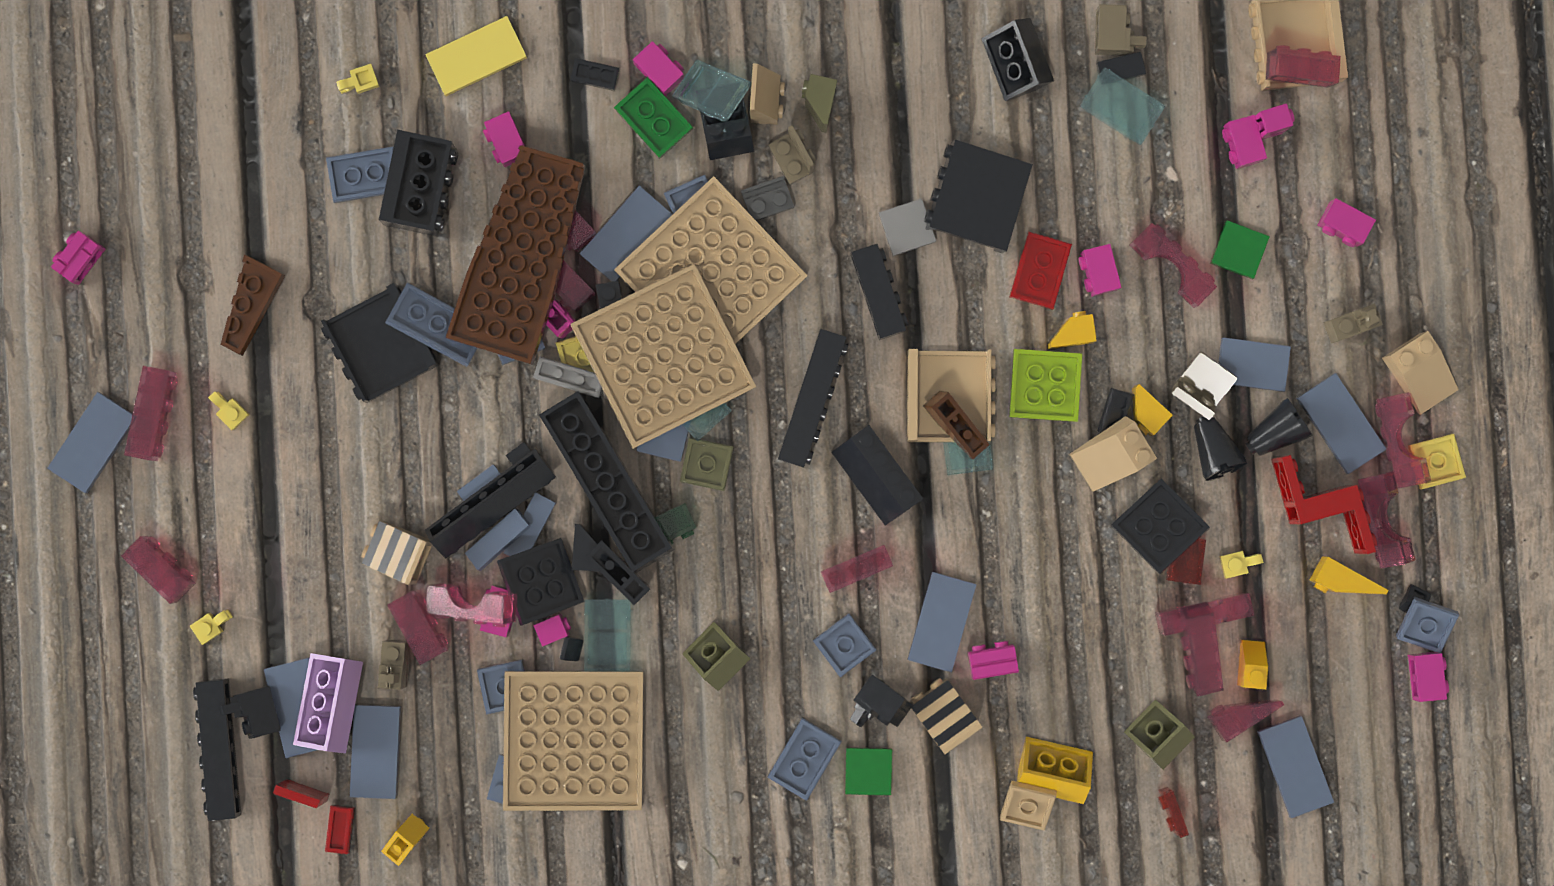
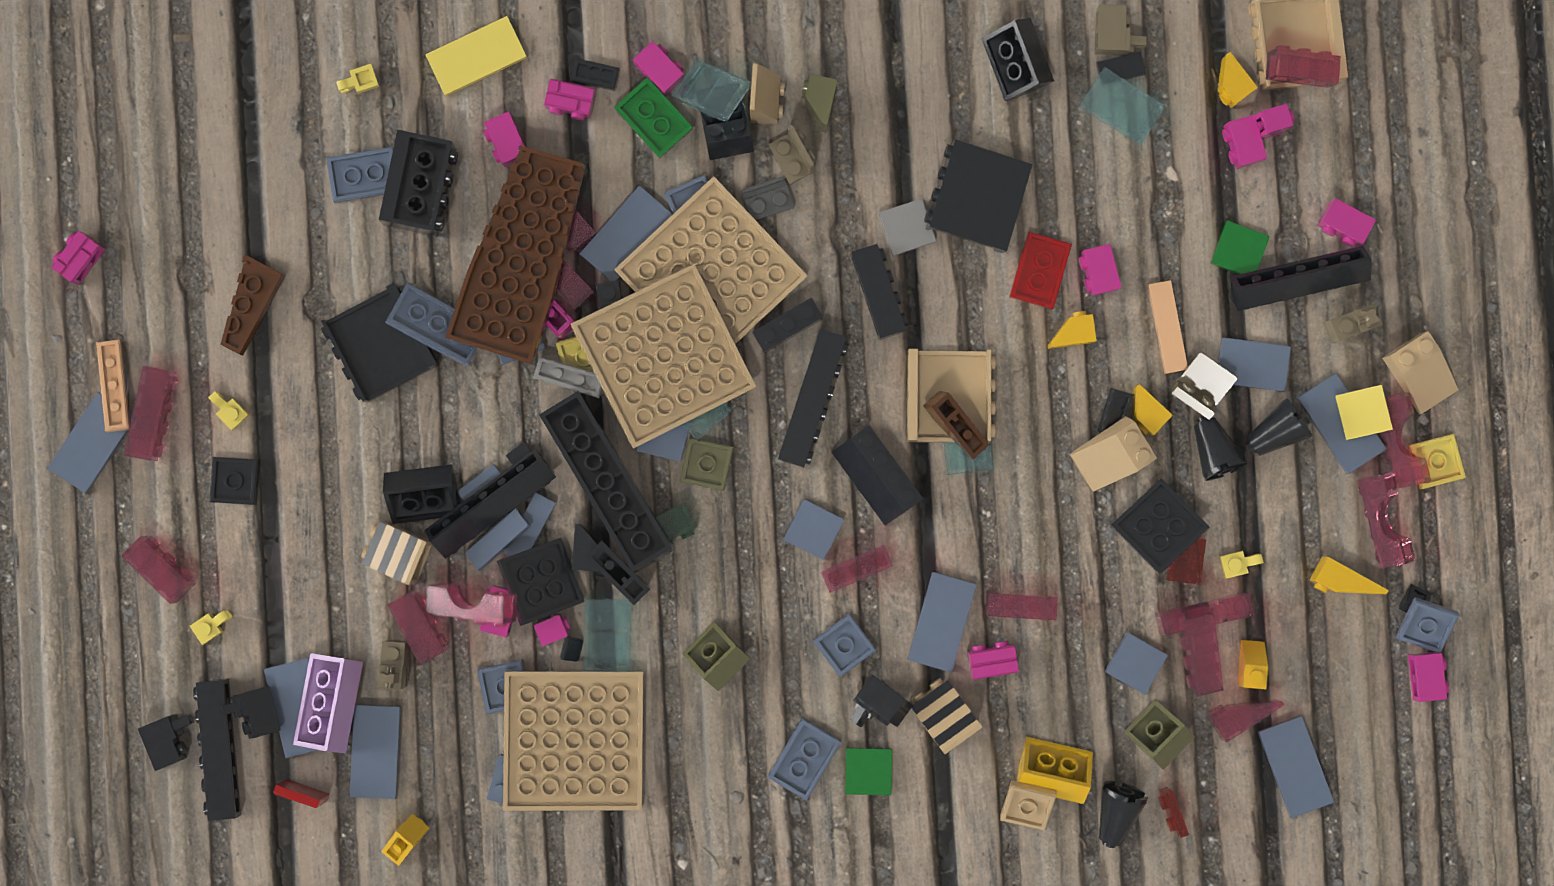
(113, 386): none -> light nougat tile
(163, 740): none -> black hinge
(234, 480): none -> black tile
(339, 829): red tile -> none
(420, 493): none -> black slope
(570, 99): none -> dark pink brick
(787, 325): none -> black brick
(813, 529): none -> sand blue tile
(1021, 606): none -> clear pink brick
(1045, 385): lime plate -> none
(1119, 812): none -> black cone
(1136, 663): none -> sand blue tile
(1167, 327): none -> light nougat tile
(1194, 284): clear pink arch -> none
(1233, 81): none -> yellow slope
(1300, 278): none -> black brick
(1324, 504): red bracket -> none
(1364, 412): none -> light yellow tile

